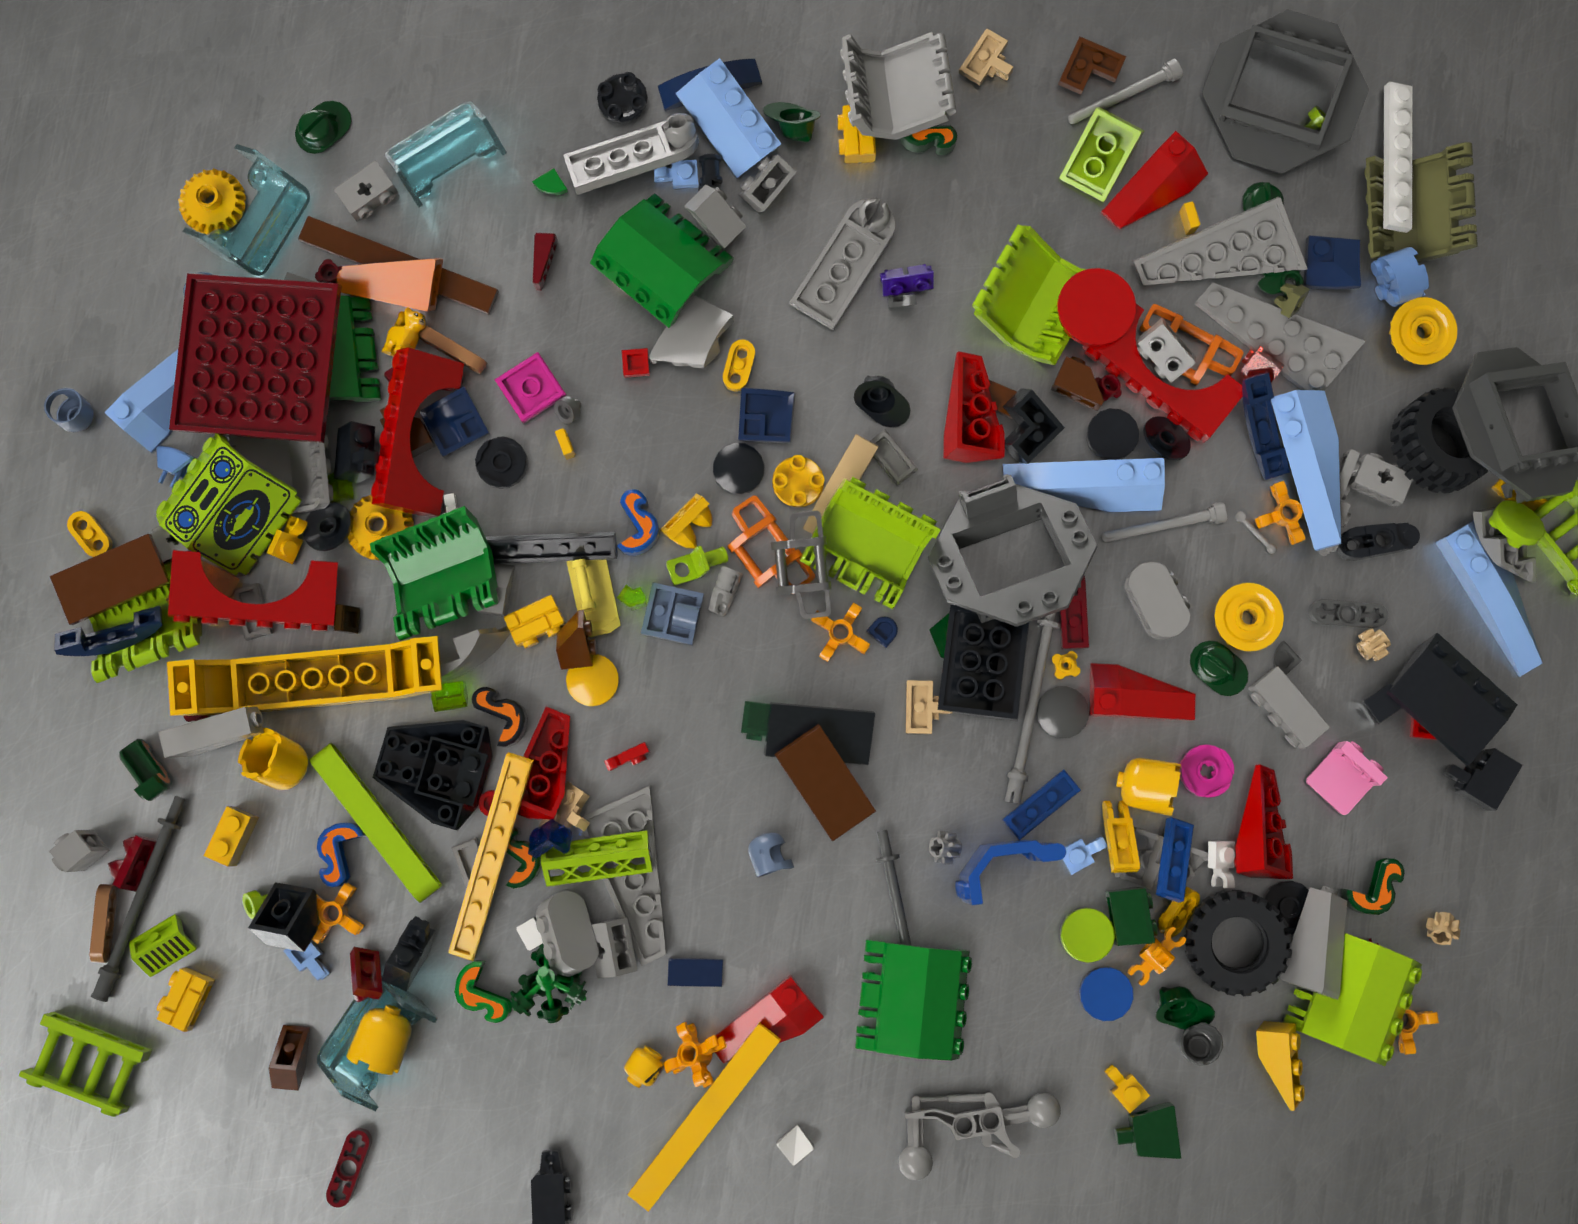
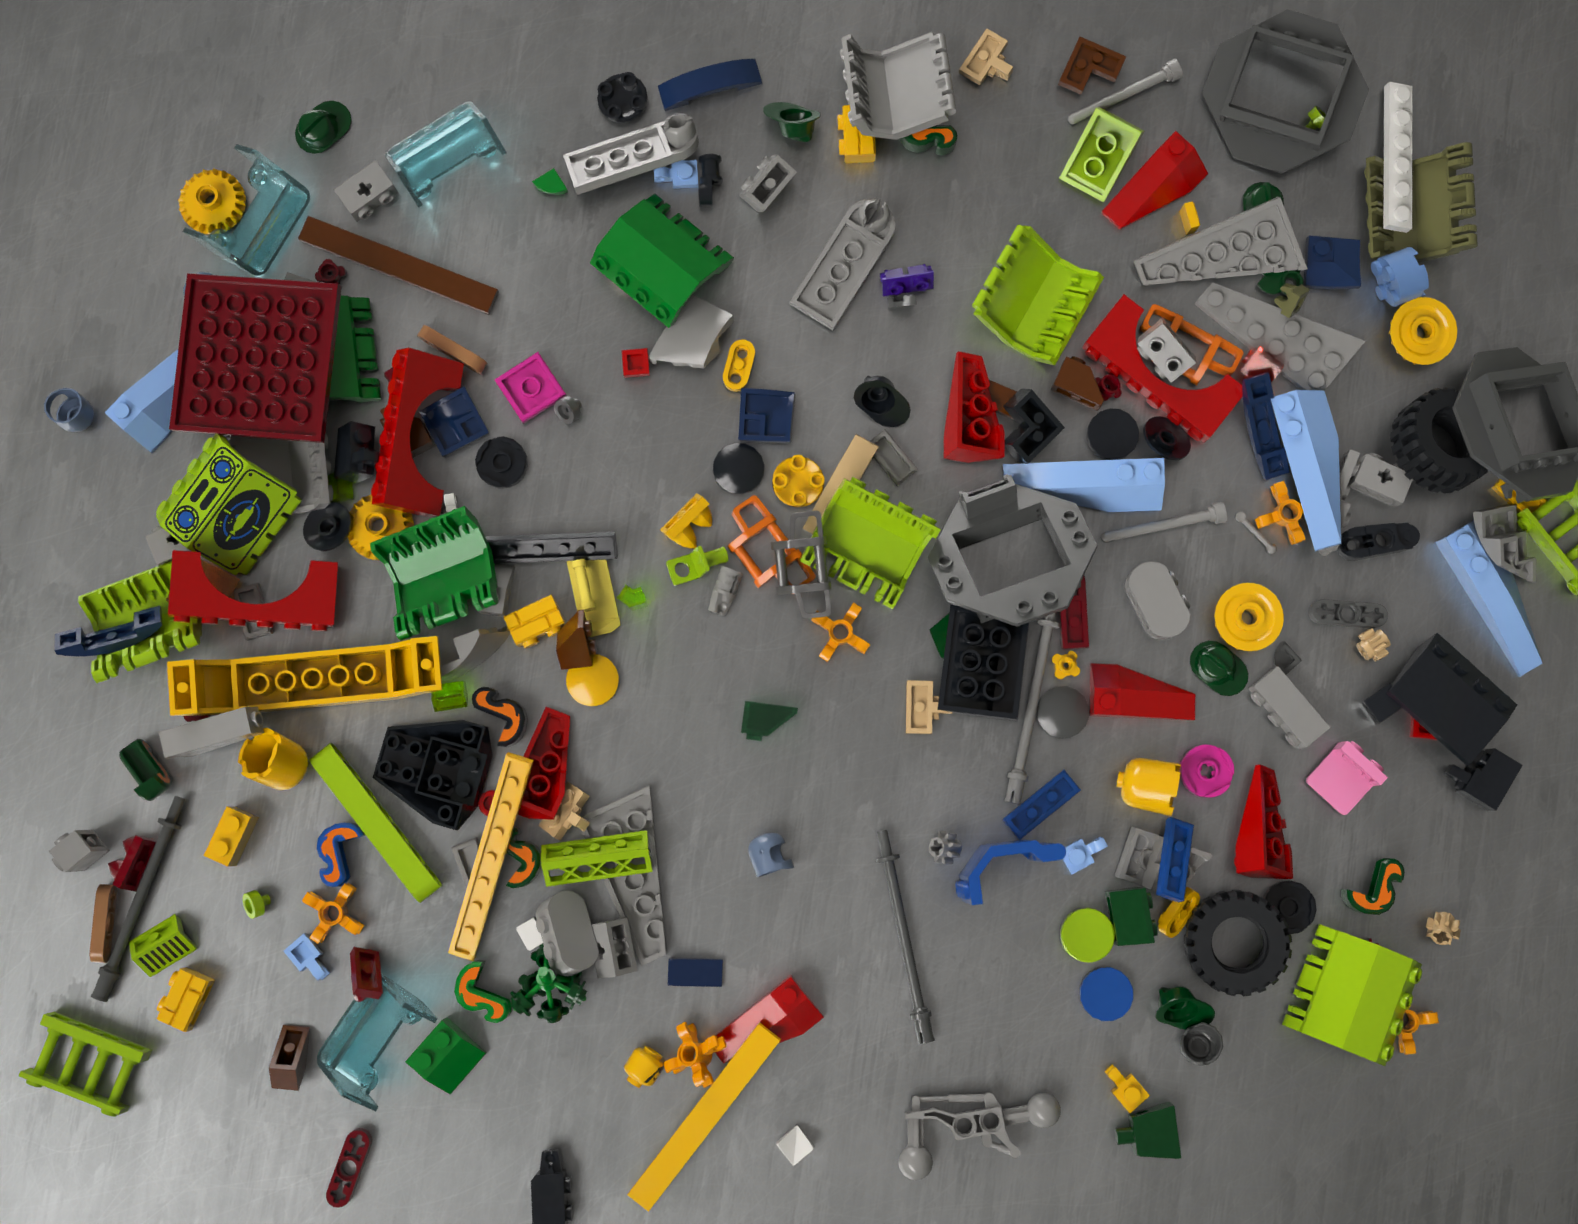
(91, 535): yellow plate -> none
(110, 579): reddish brown tile -> none
(172, 461): medium blue piece -> none
(286, 544): yellow plate -> none
(287, 917): black slope -> none
(347, 619): dark brown tile -> none
(381, 1040): yellow cylinder -> none
(397, 282): orange slope -> none
(404, 332): yellow animal -> none
(409, 954): black hinge -> none
(446, 1056): none -> green slope
(544, 250): dark red slope -> none
(548, 836): clear blue bracket -> none
(565, 443): yellow tile -> none
(634, 755): red plate -> none
(644, 521): blue animal -> none
(672, 613): sand blue plate -> none
(715, 215): light grey brick -> none
(728, 118): light blue slope -> none
(825, 782): reddish brown tile -> none
(846, 729): black tile -> none
(883, 630): dark blue tile -> none
(916, 1001): green hinge -> none
(1096, 307): red tile -> none
(1120, 838): yellow hinge -> none
(1156, 956): light orange pin -> none
(1221, 858): white plate -> none
(1278, 1052): yellow slope -> none
(1318, 944): light grey slope -> none
(1517, 523): lime tile -> none

